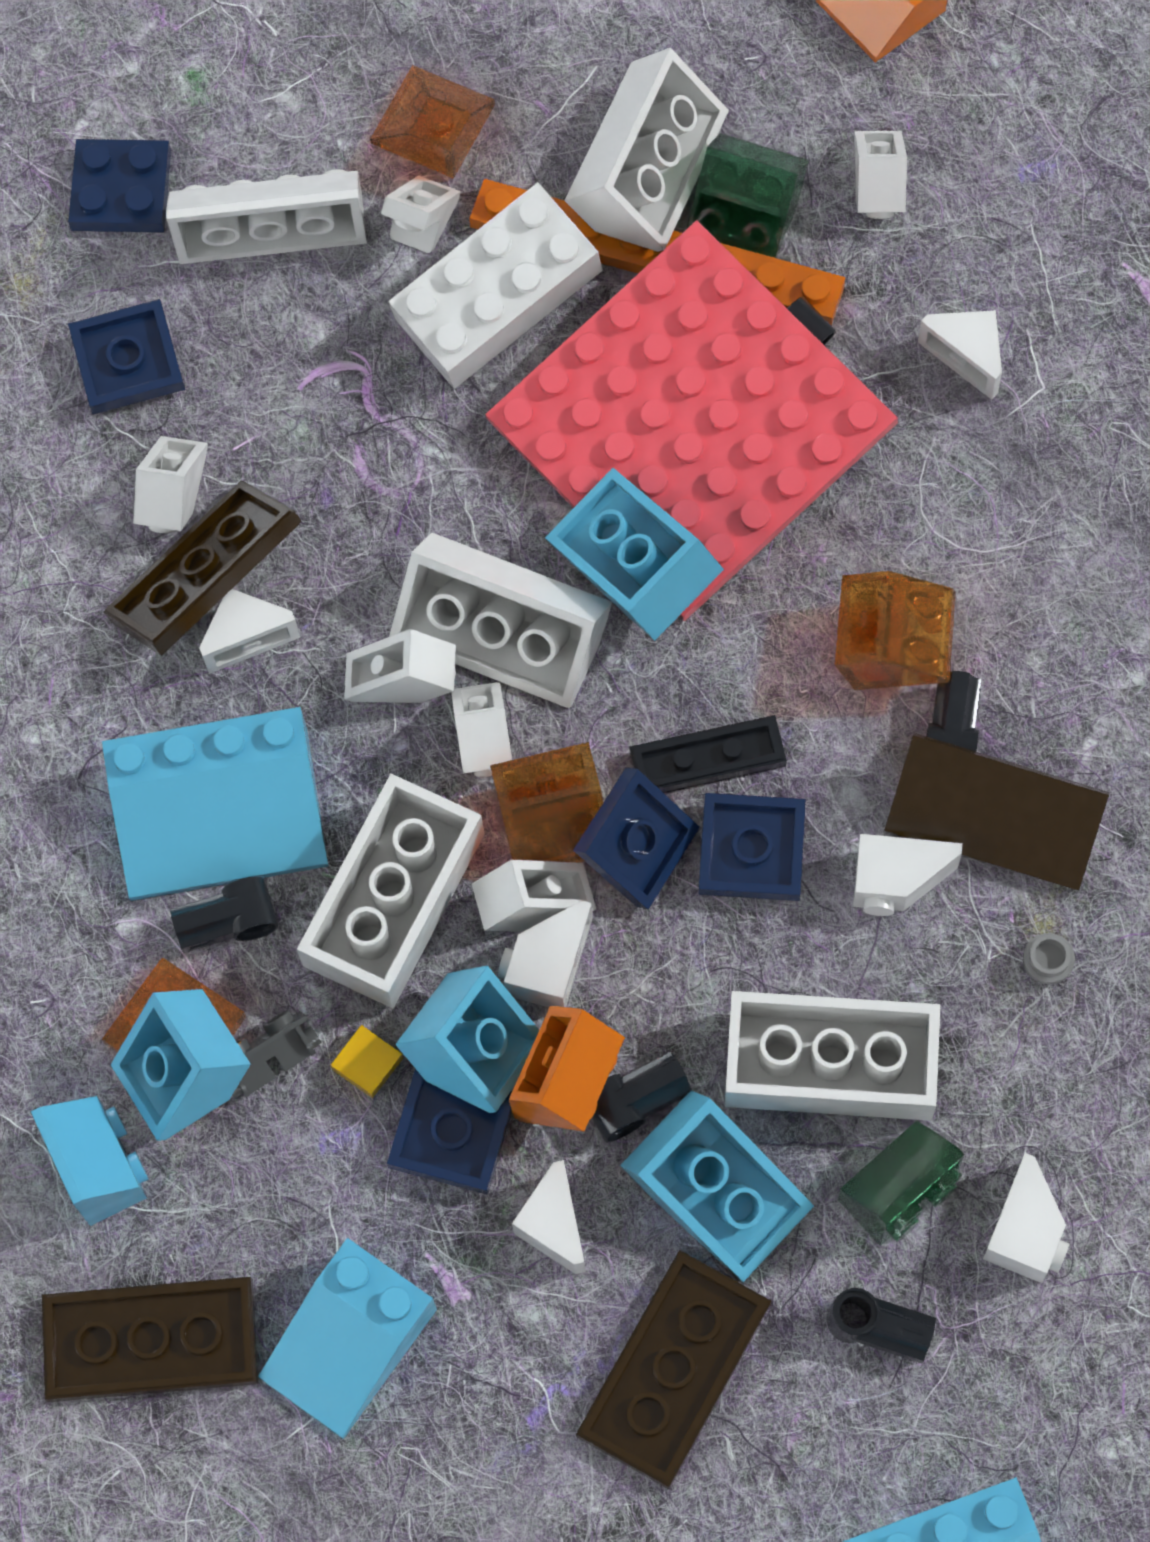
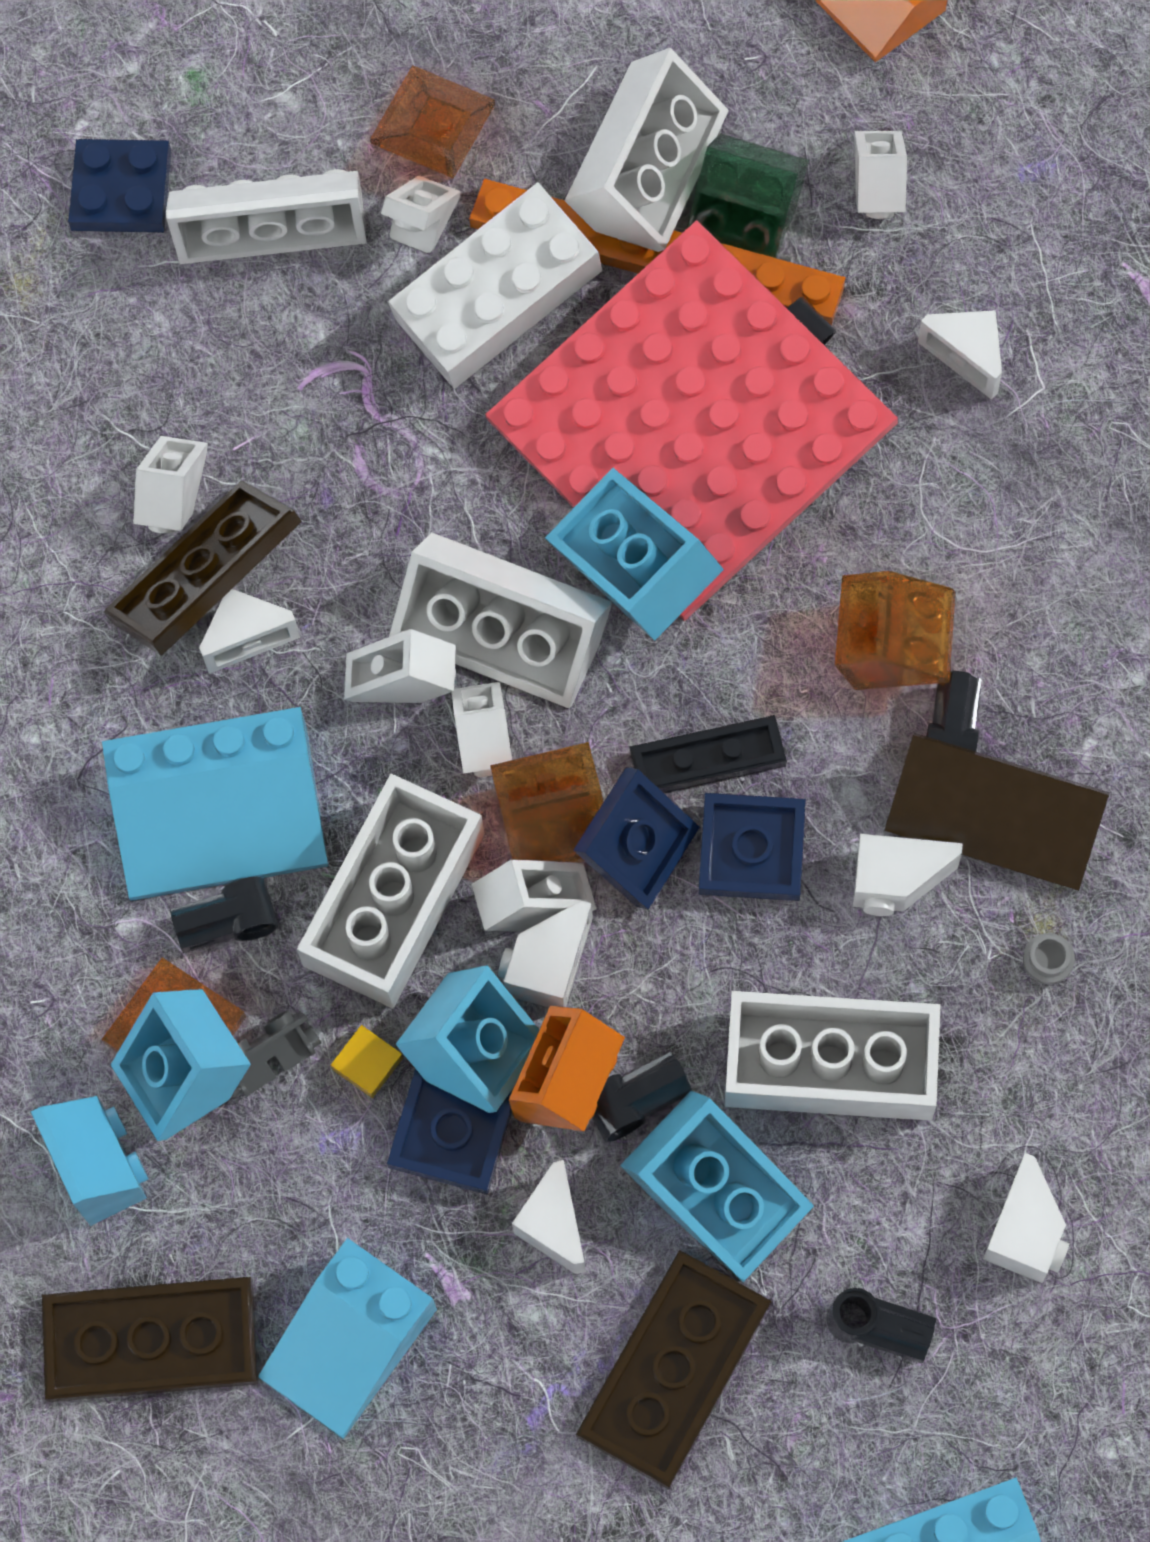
(126, 356): dark blue plate -> none
(901, 1181): clear green slope -> none

